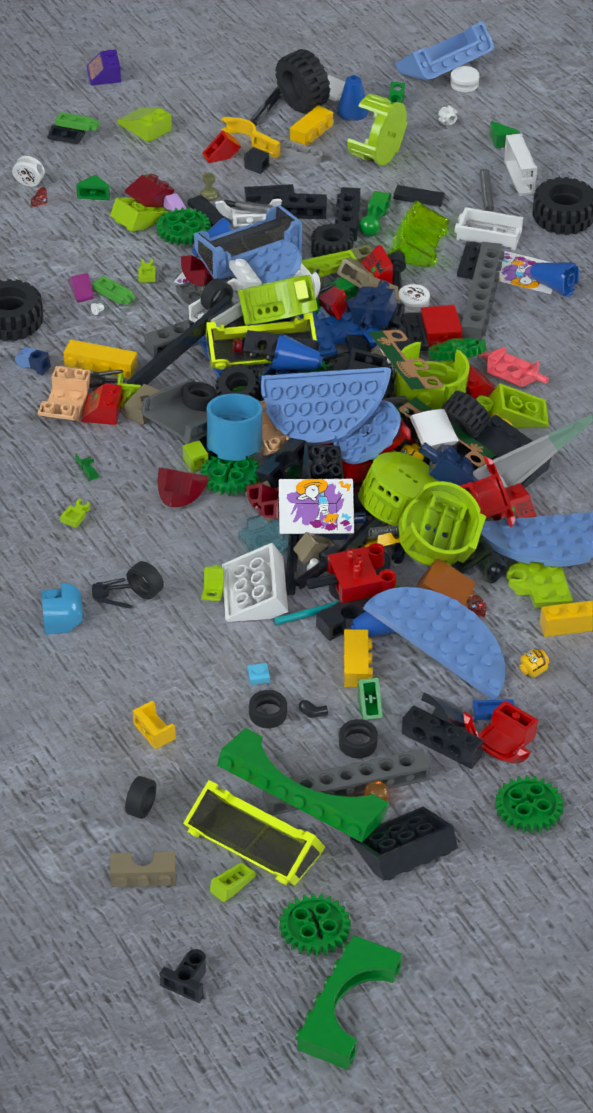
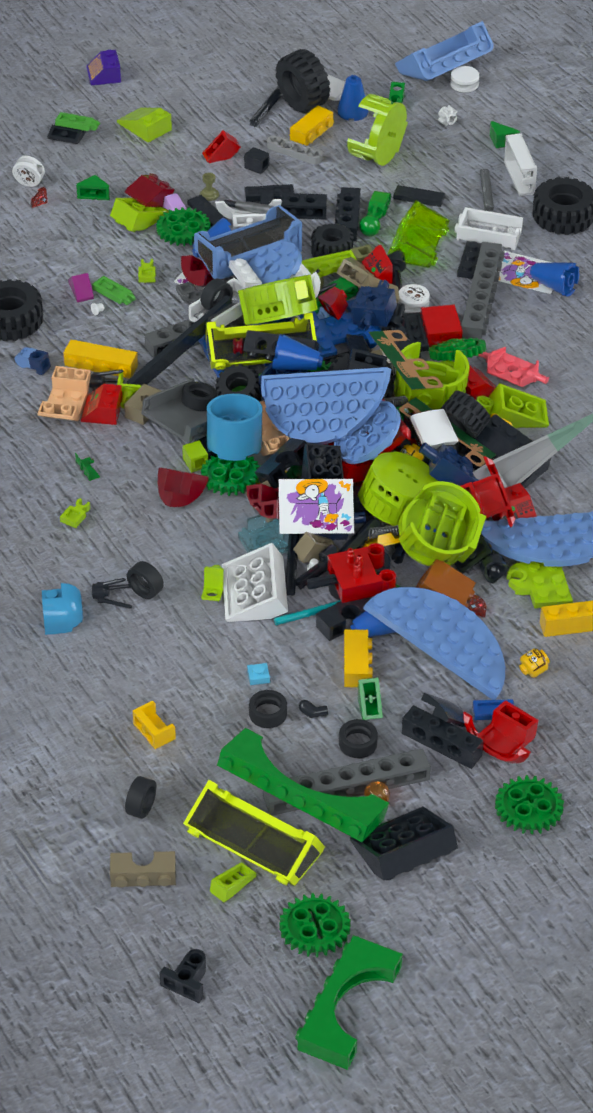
(258, 140): yellow piece -> none

